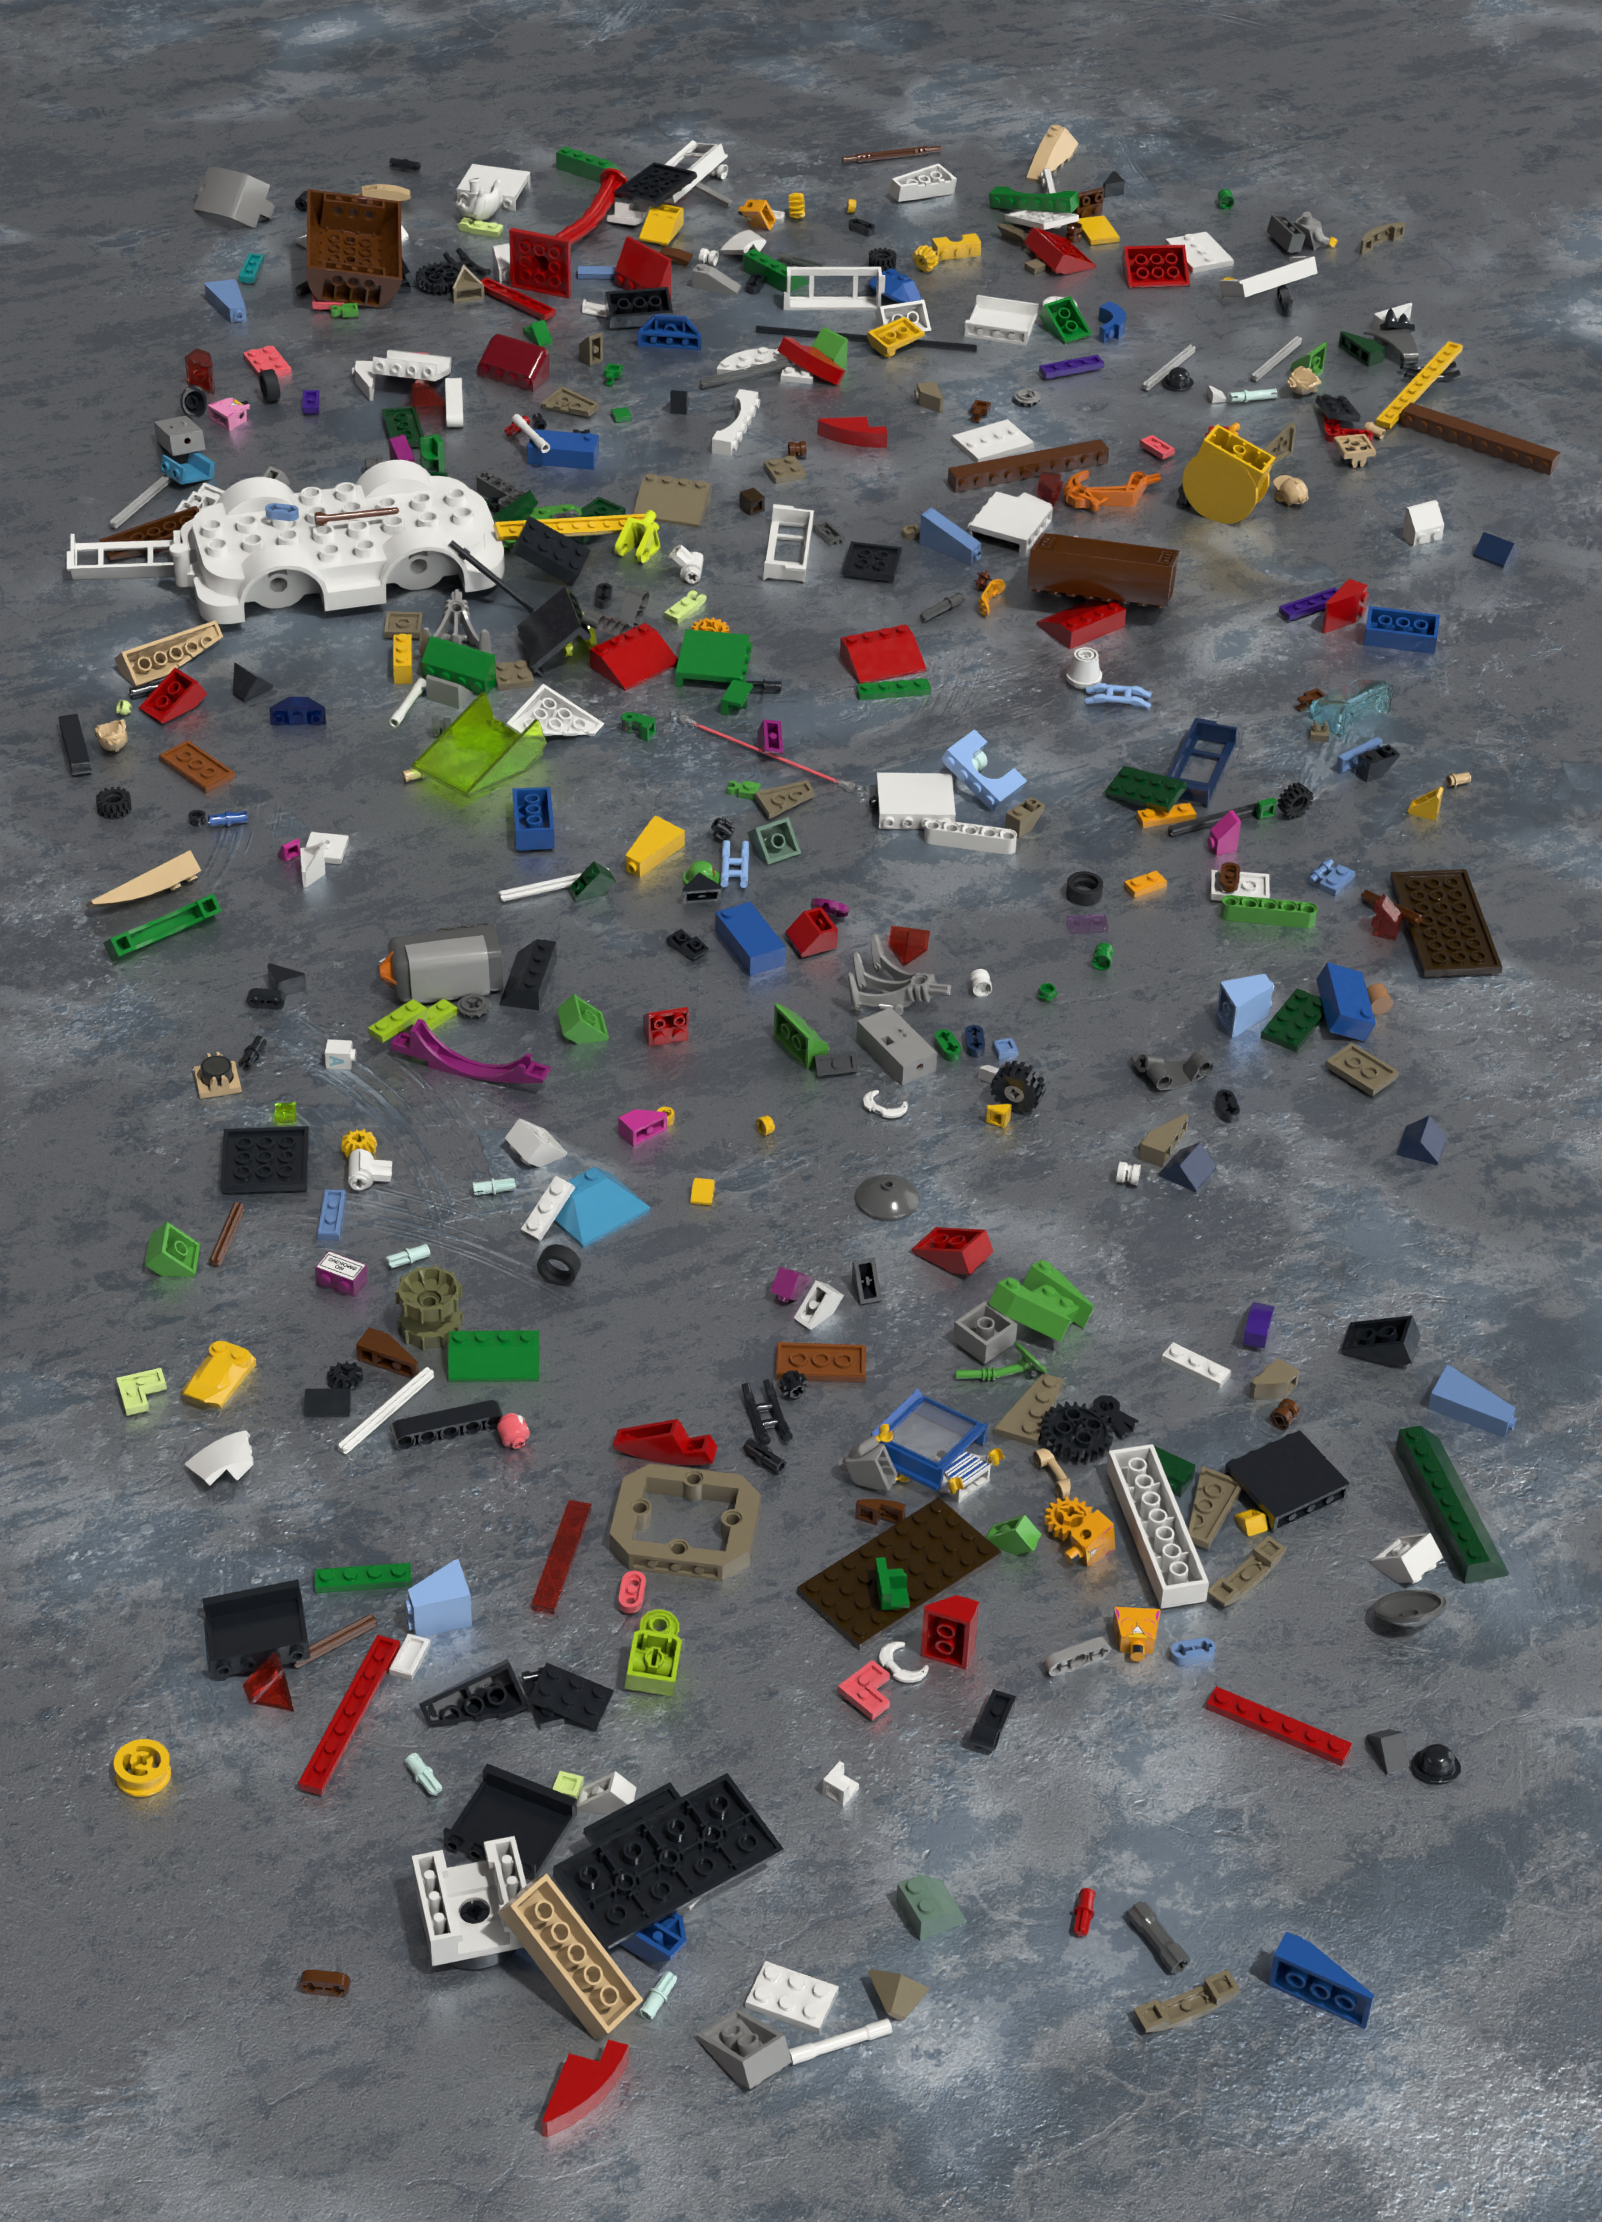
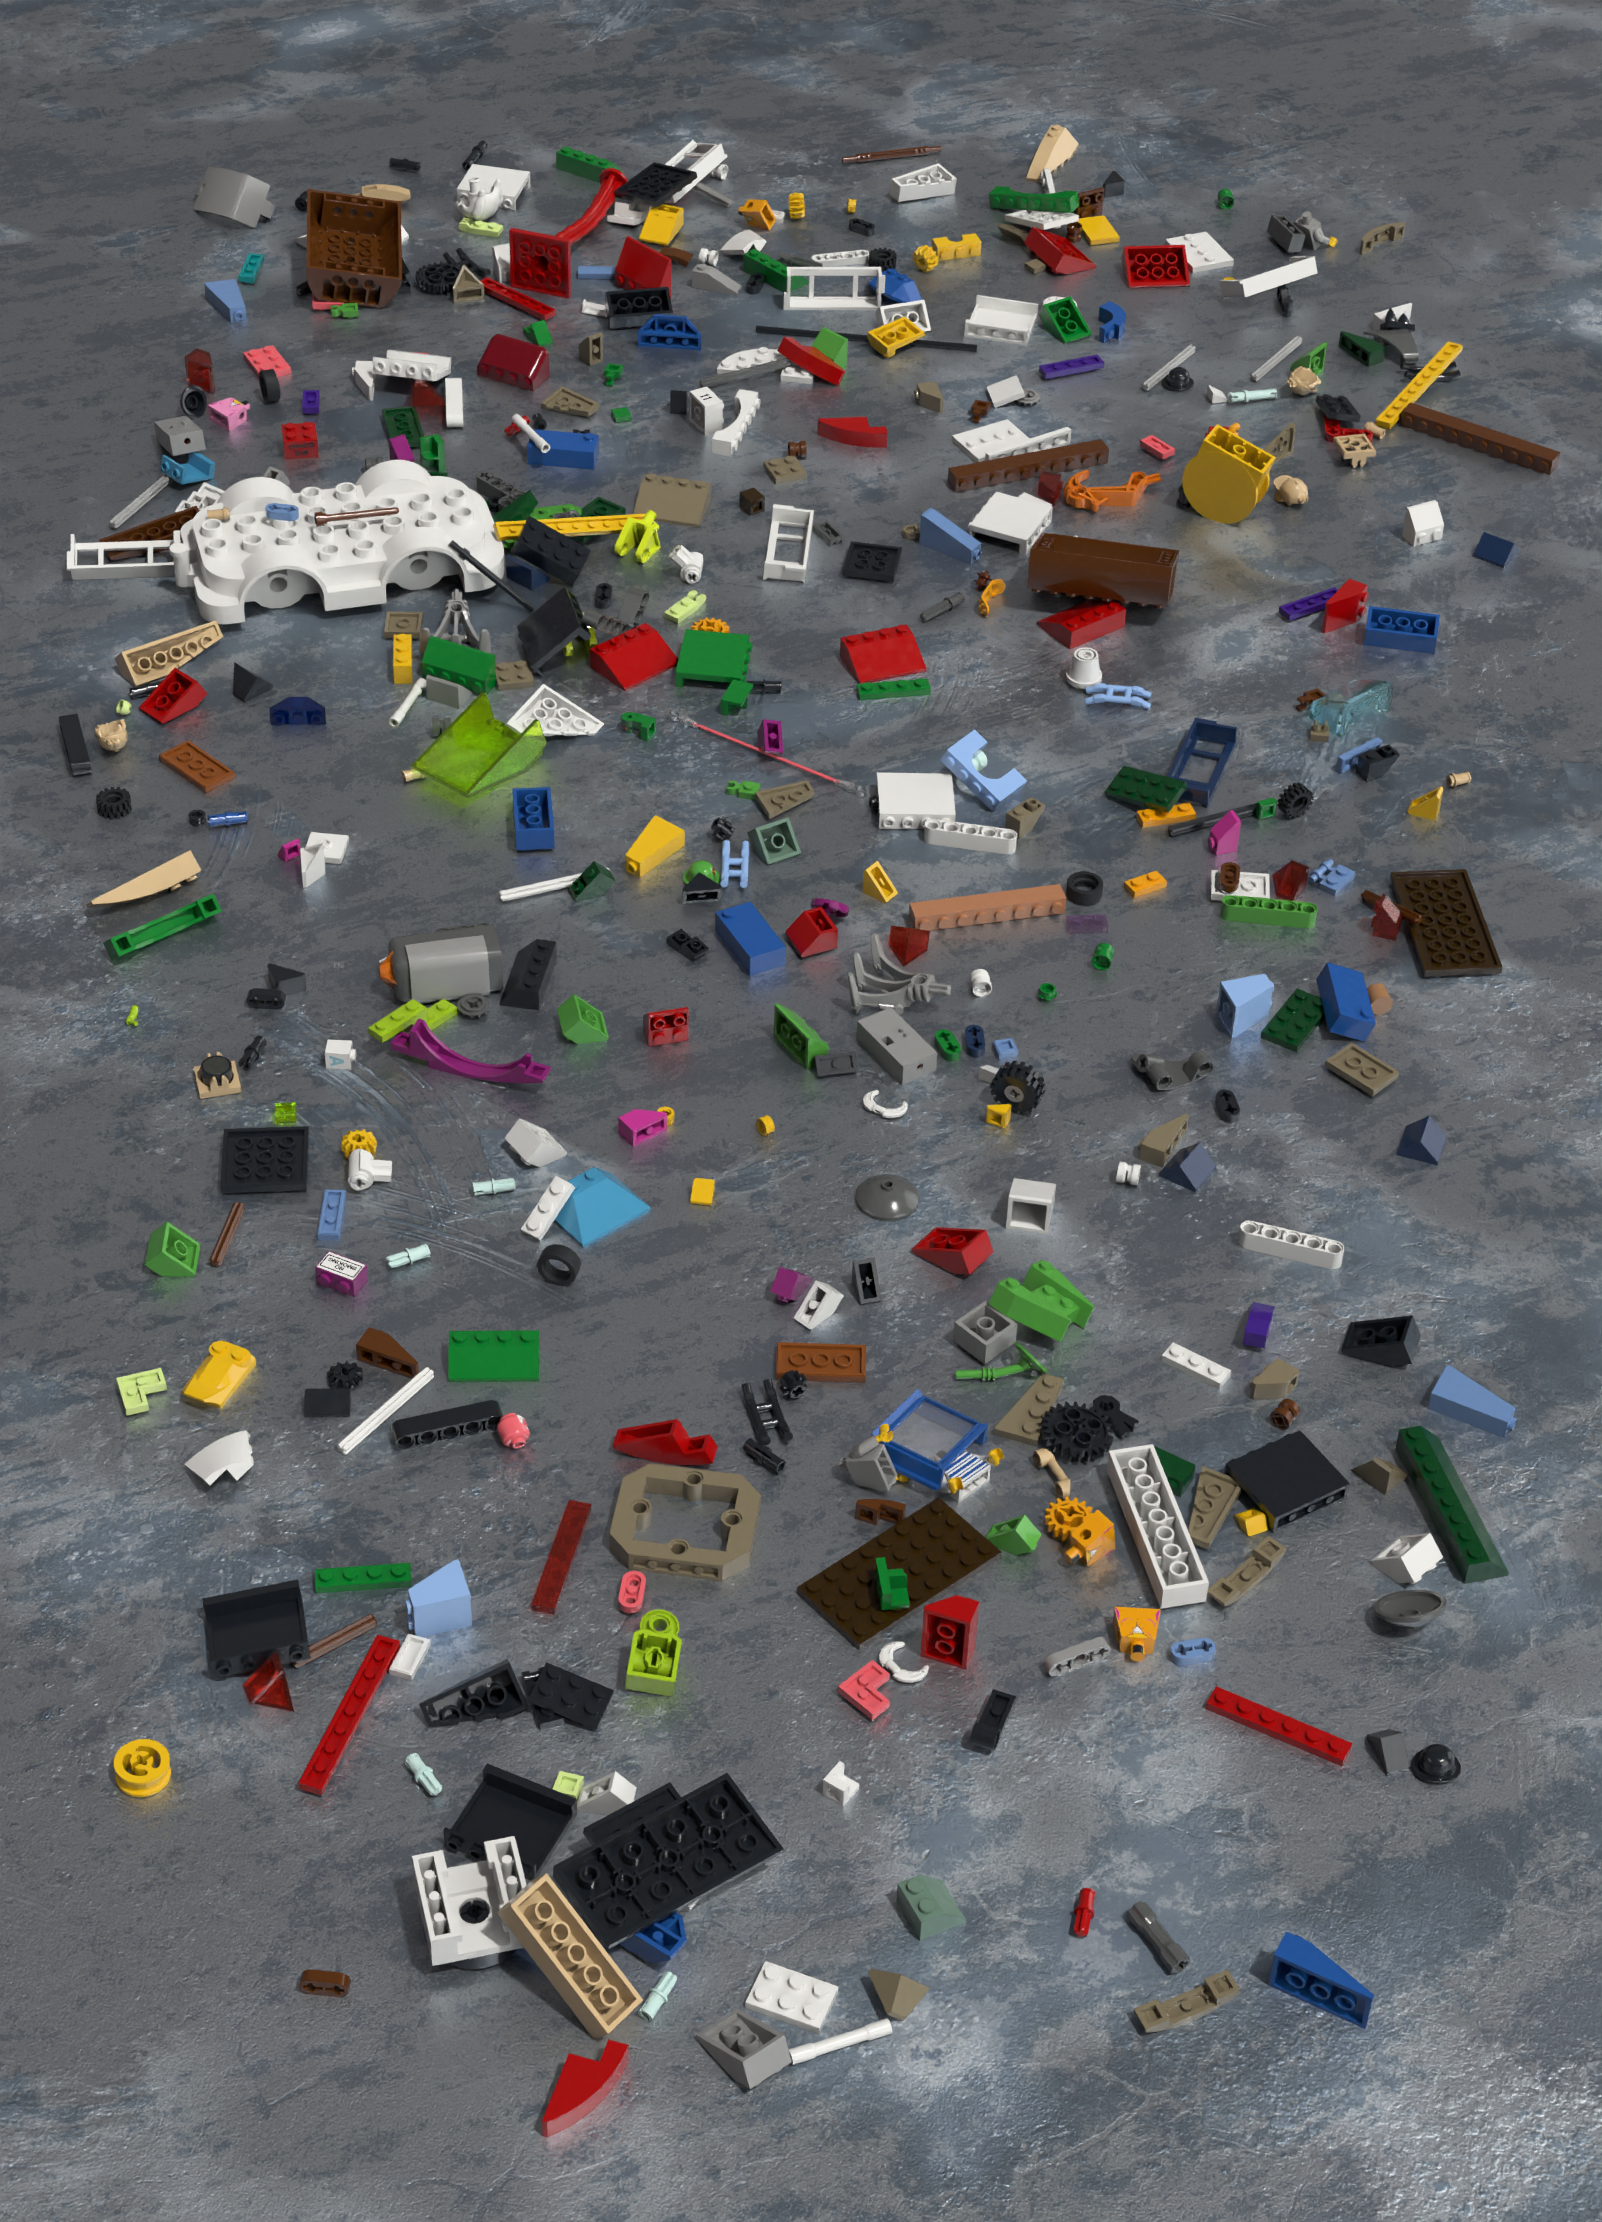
(132, 1015): none -> lime piece
(219, 514): none -> tan pin
(300, 440): none -> red brick
(429, 1307): olive piece -> none
(476, 153): none -> black pin
(524, 574): none -> dark blue slope
(706, 410): none -> white brick
(842, 258): none -> white beam
(877, 883): none -> yellow slope
(987, 908): none -> nougat brick
(1005, 391): none -> white tile
(1030, 1206): none -> white slope
(1046, 441): none -> white plate
(1290, 880): none -> clear red slope
(1291, 1244): none -> white beam
(1381, 1474): none -> dark tan slope

